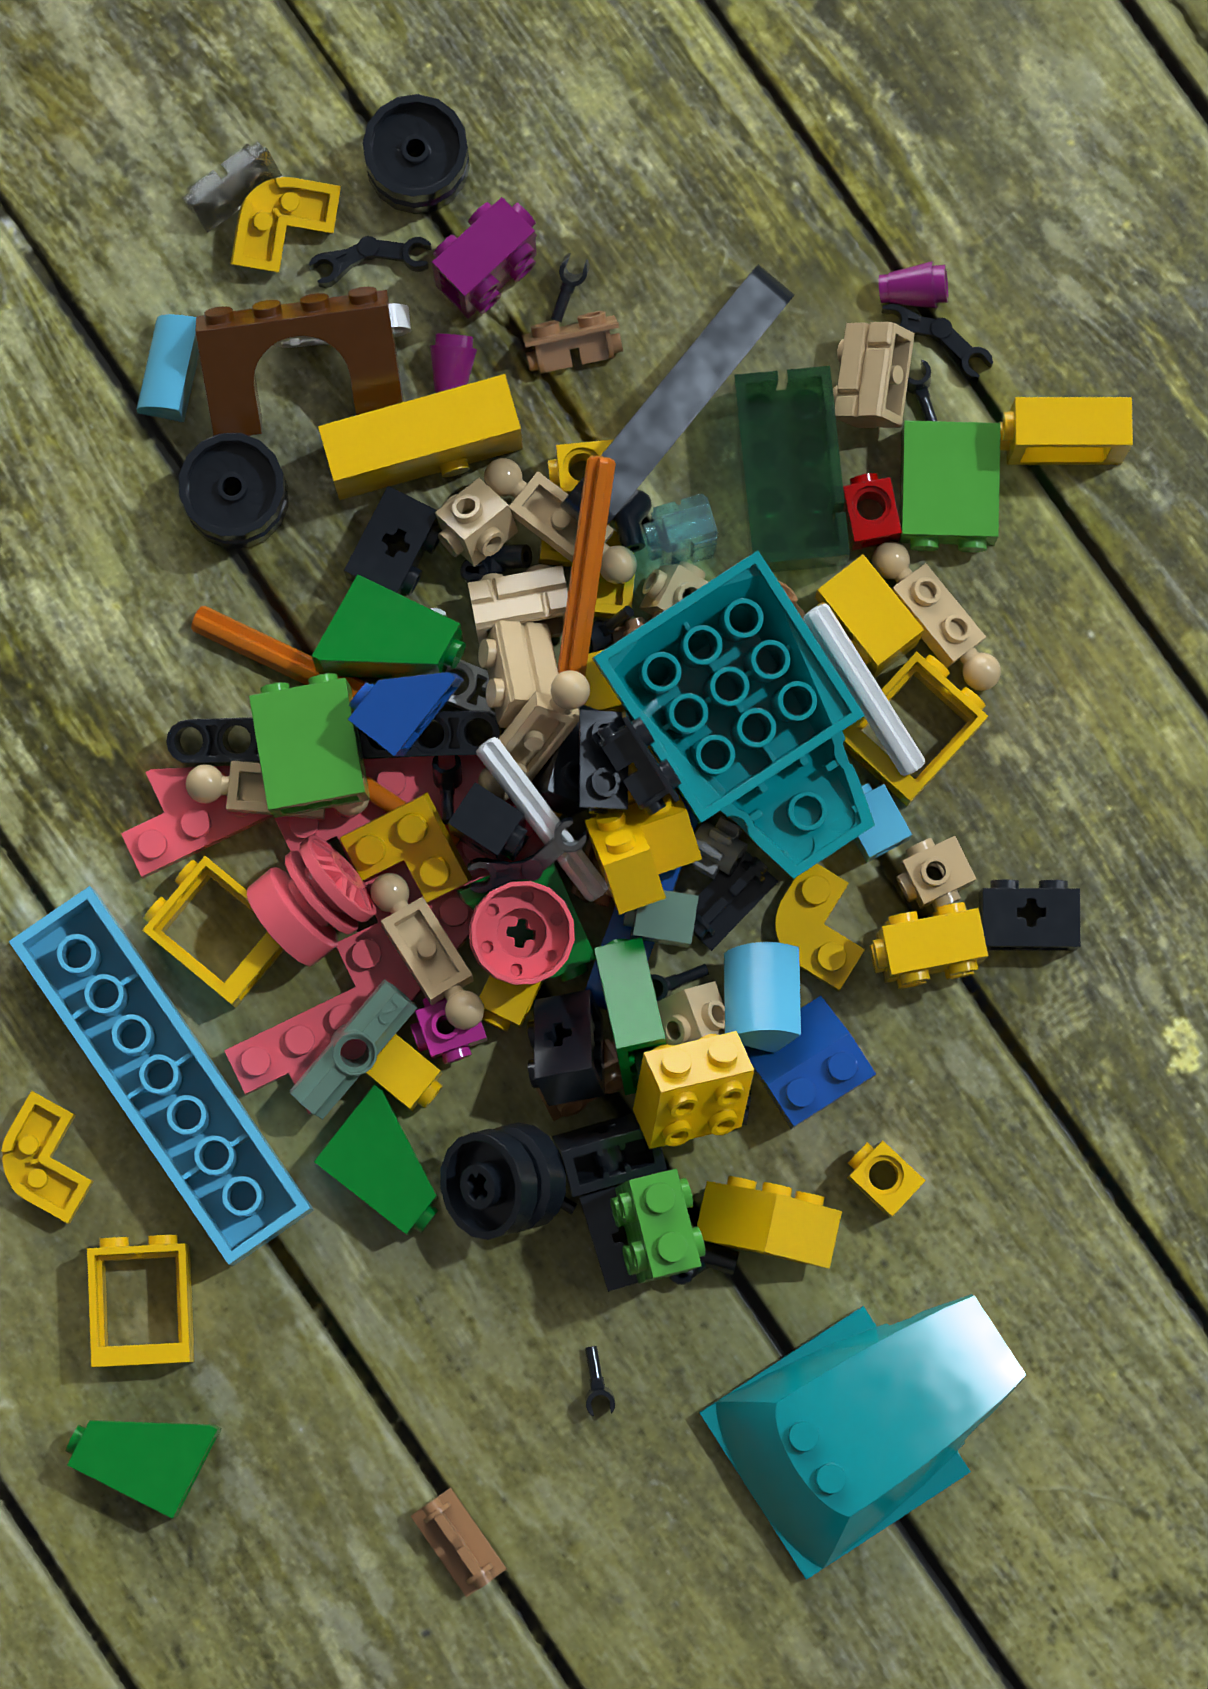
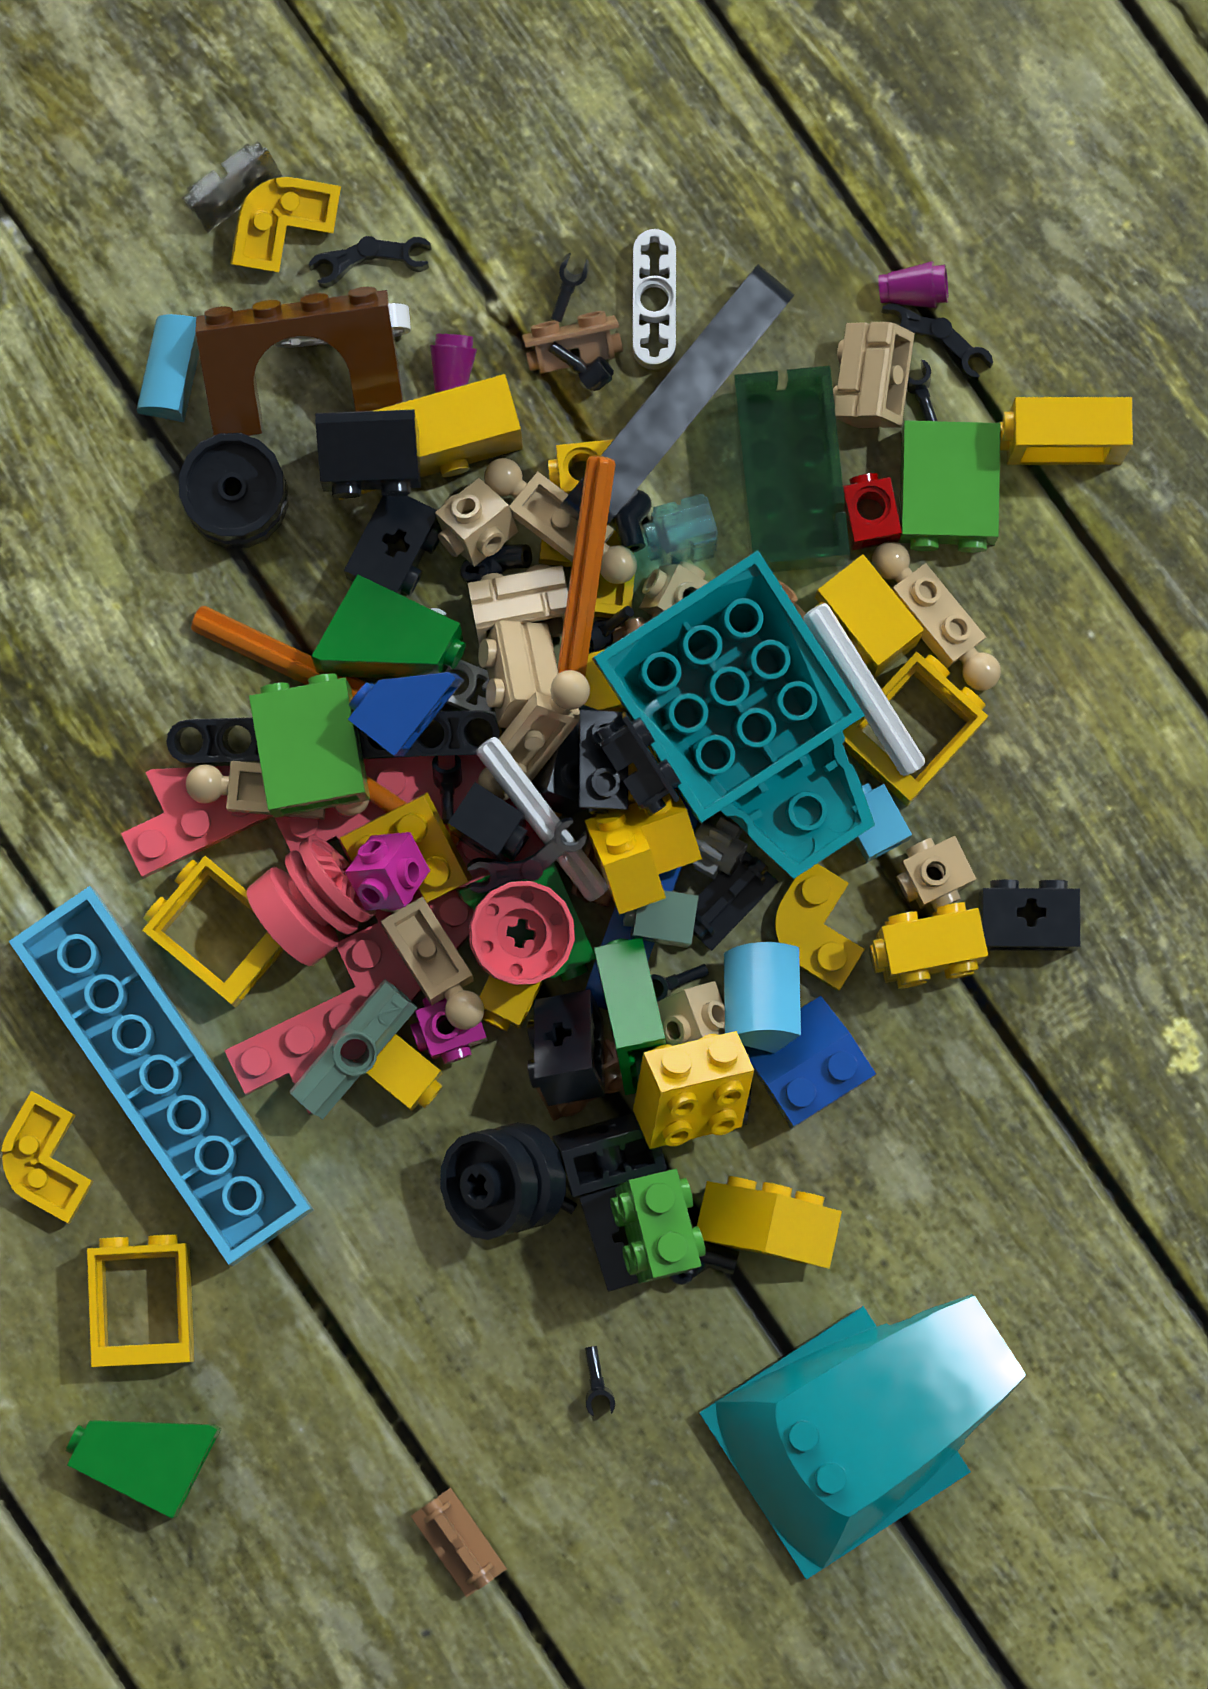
(368, 452): none -> black slope
(380, 1165): green slope -> none
(387, 871): none -> dark pink brick
(417, 126): black wheel -> none
(485, 256): magenta brick -> none
(593, 376): none -> black hand
(667, 264): none -> white beam
(906, 1181): yellow brick -> none

